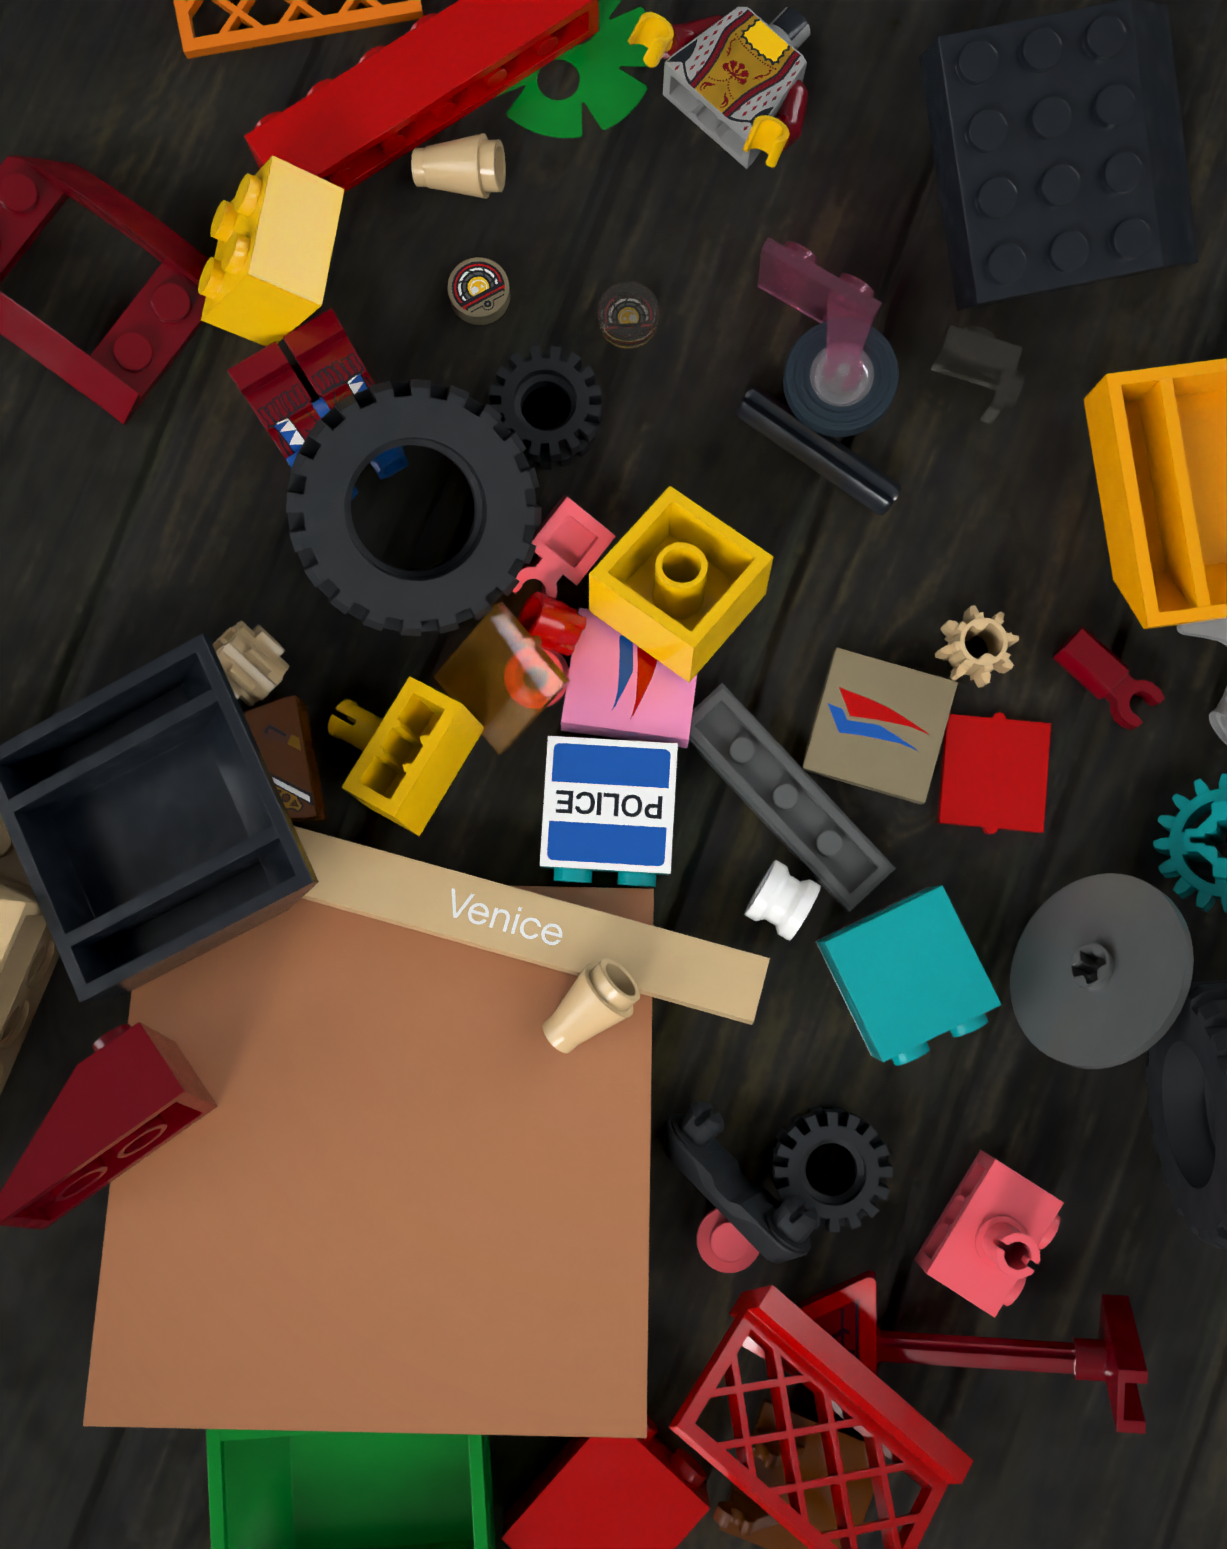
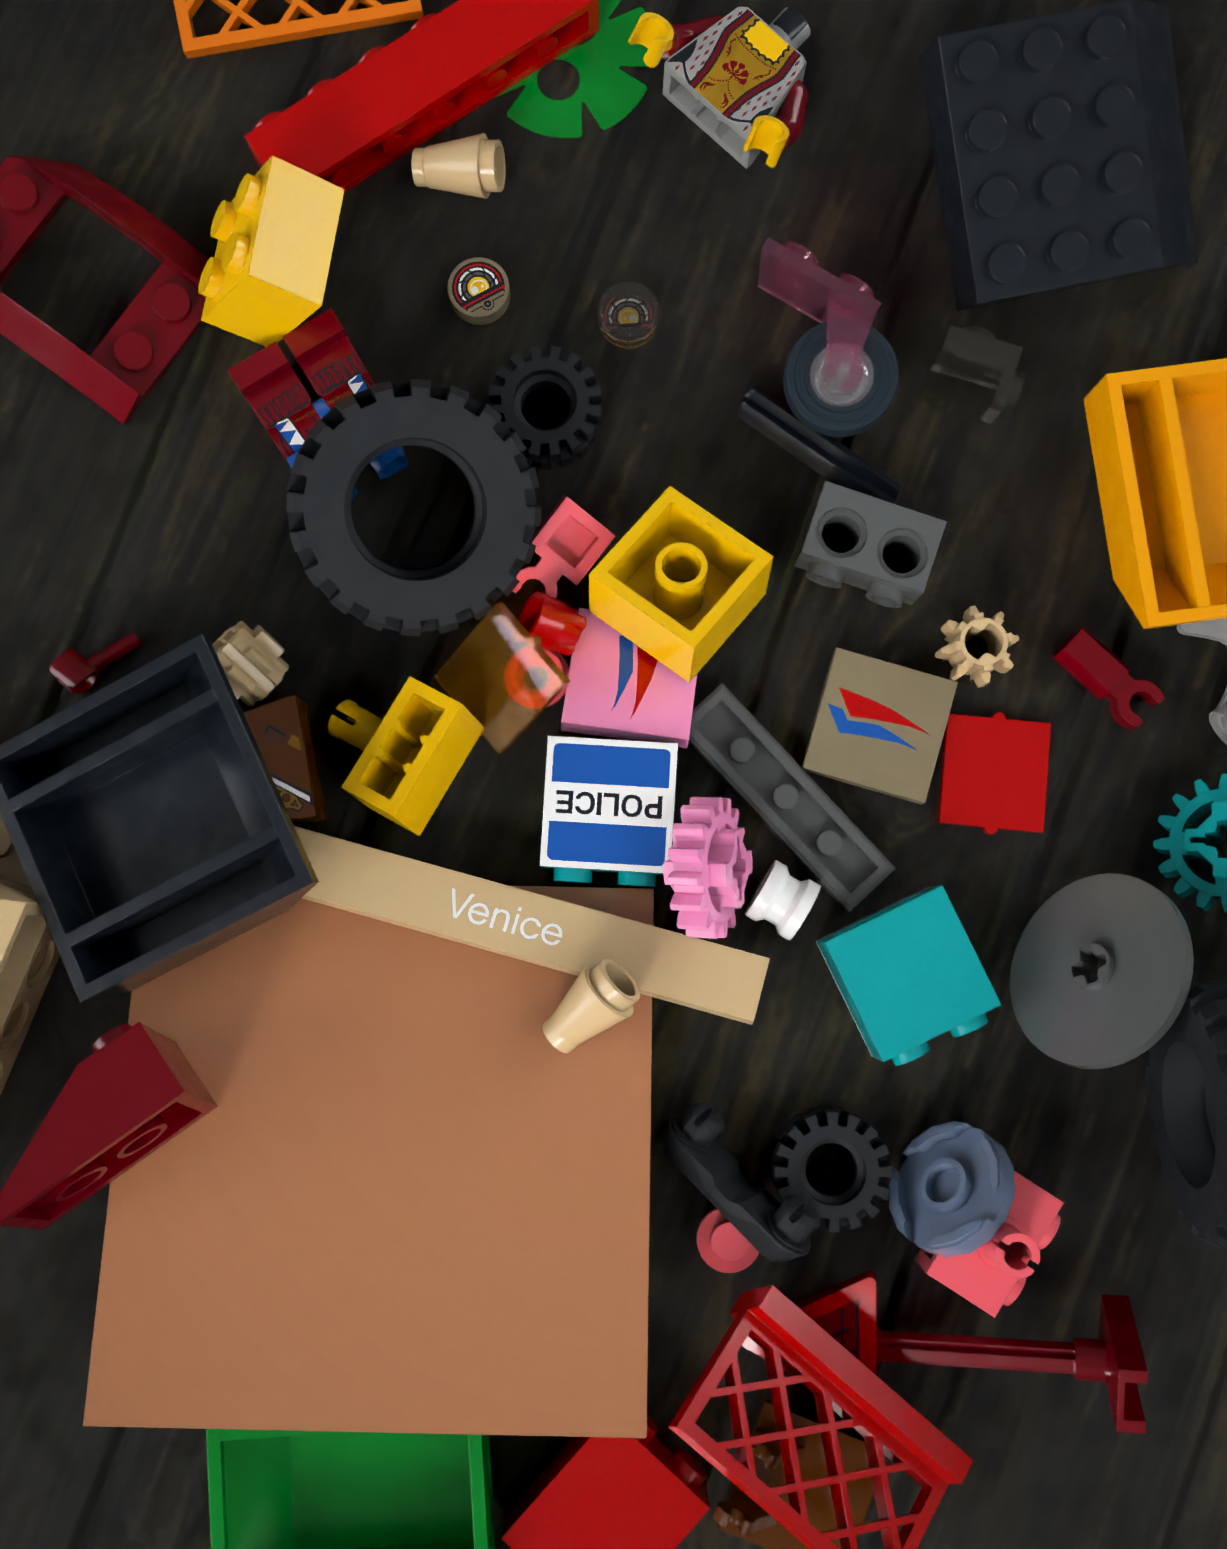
(82, 674): none -> dark red hand
(707, 867): none -> bright pink gear
(872, 528): none -> dark grey brick
(952, 1189): none -> sand blue tile

